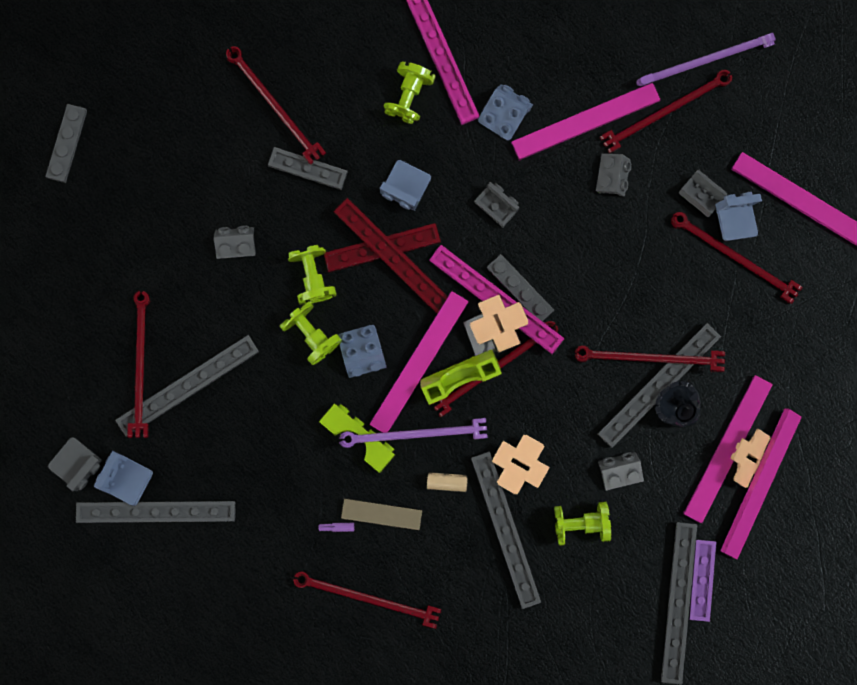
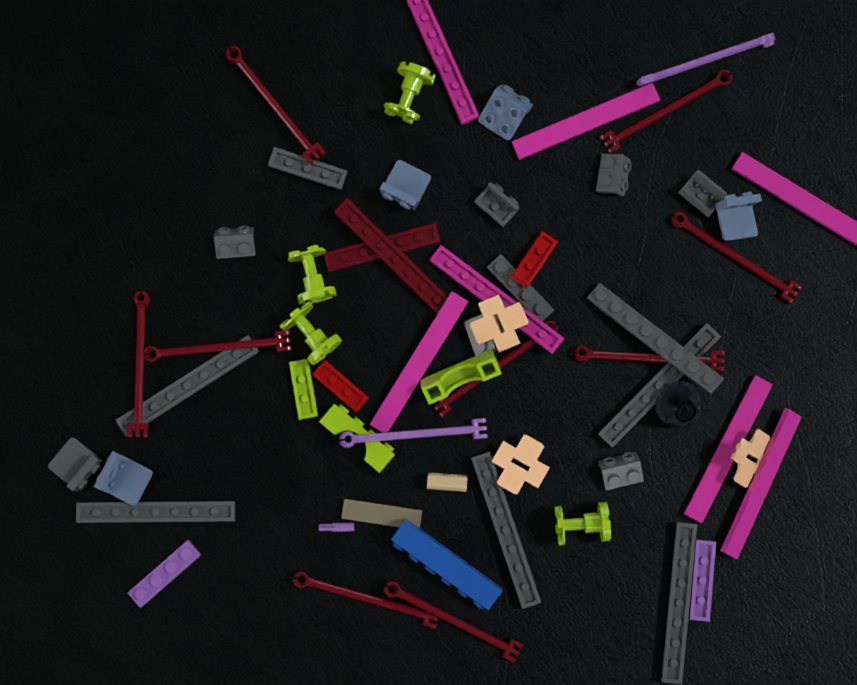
(66, 143): dark grey plate -> none
(164, 573): none -> medium lavender plate
(221, 347): none -> dark red hinge
(303, 389): none -> lime tile
(340, 386): none -> red tile
(361, 351): sand blue bracket -> none
(447, 564): none -> blue brick
(507, 647): none -> dark red hinge
(534, 259): none -> red tile
(655, 339): none -> dark grey plate

